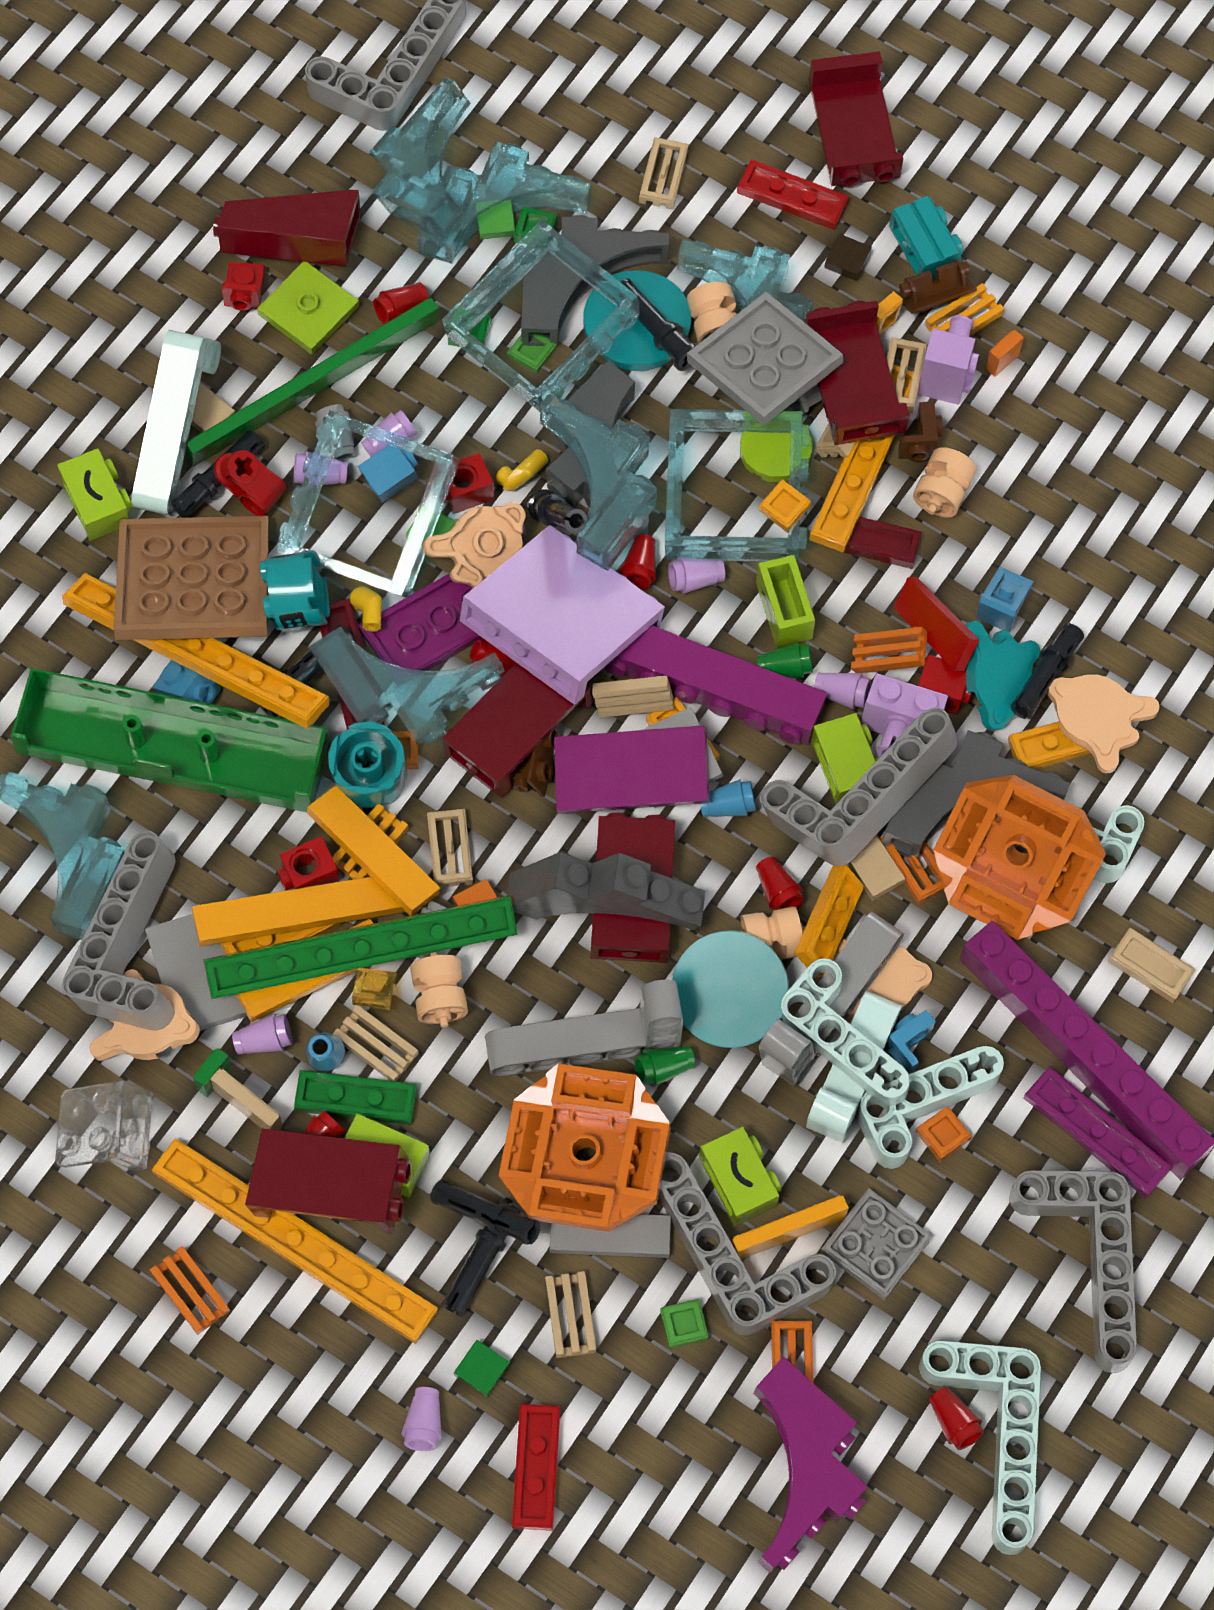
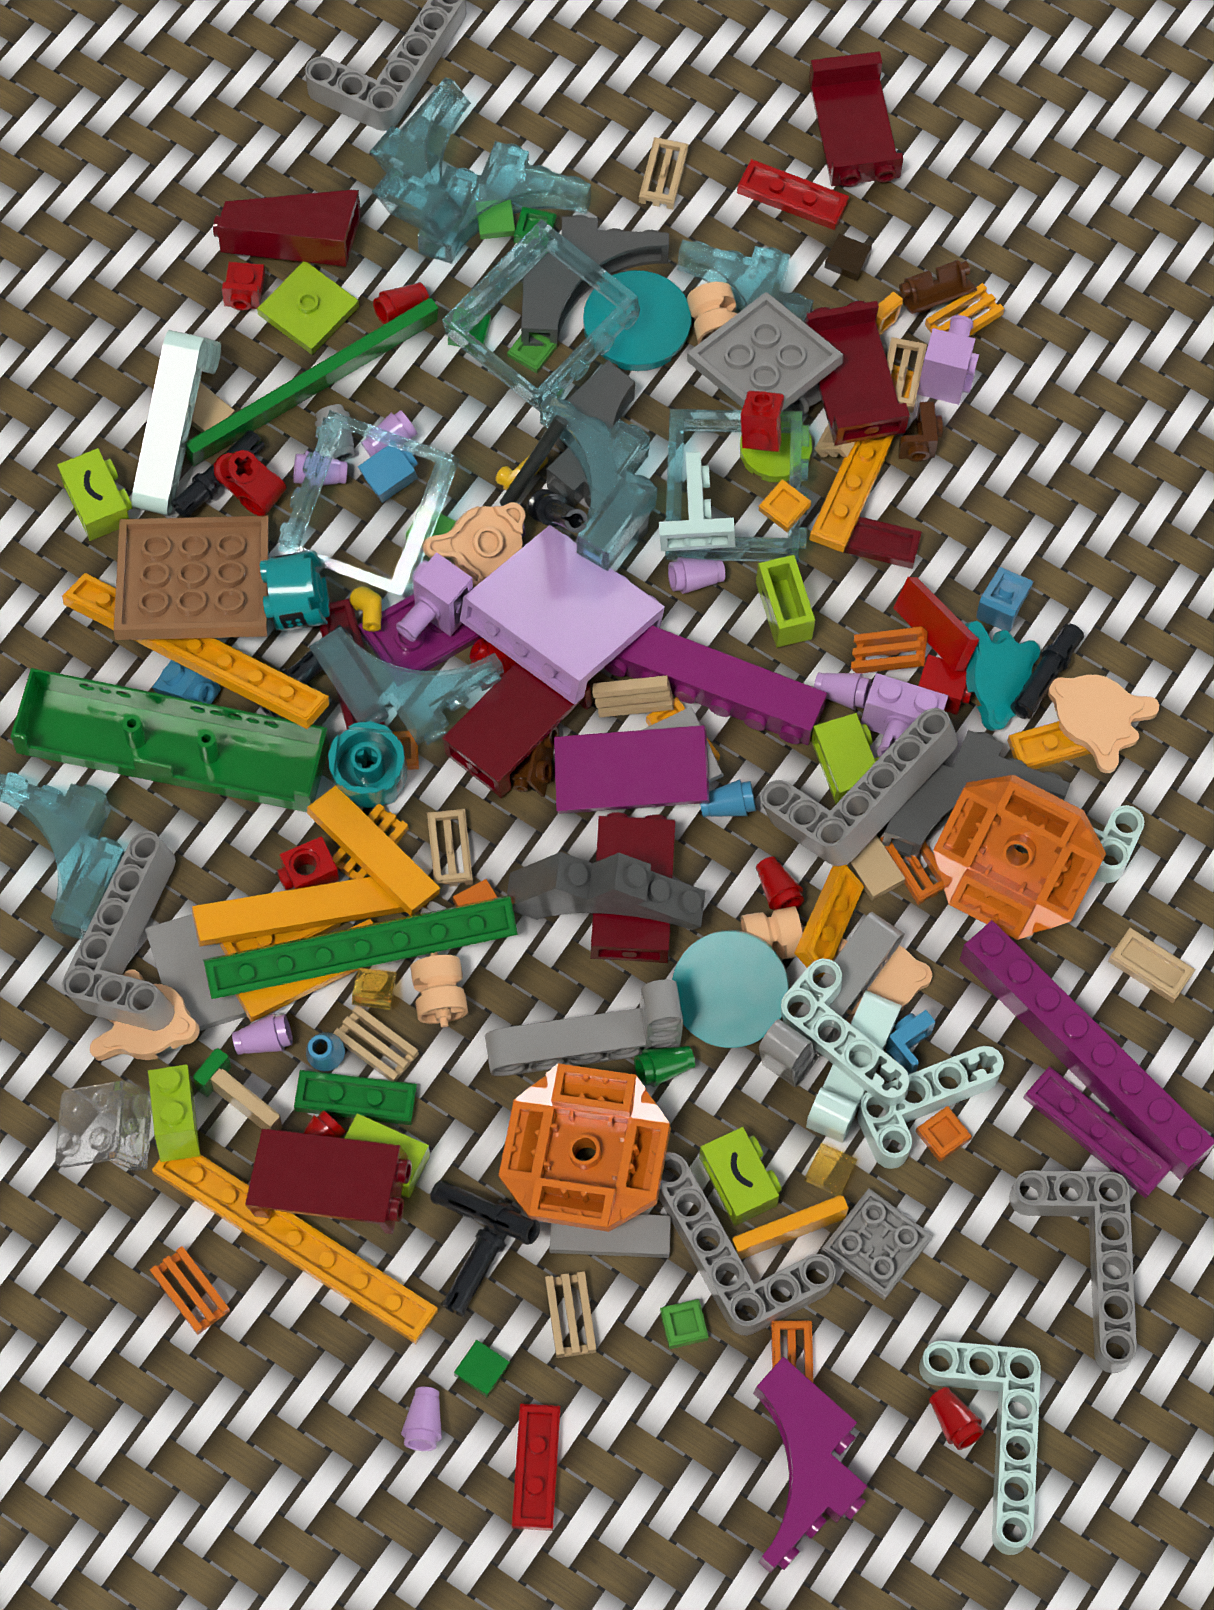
(173, 1113): none -> lime brick
(437, 597): none -> lavender brick
(474, 471): red brick -> none
(534, 460): none -> pearl dark grey bar
(640, 562): red cone -> none
(666, 334): black pin -> none
(700, 529): none -> light aqua bracket
(762, 421): none -> red bracket
(790, 660): green cone -> none
(830, 1169): none -> clear yellow tile
(925, 236): teal brick -> none
(945, 481): light nougat wheel -> none
(1004, 352): orange tile -> none

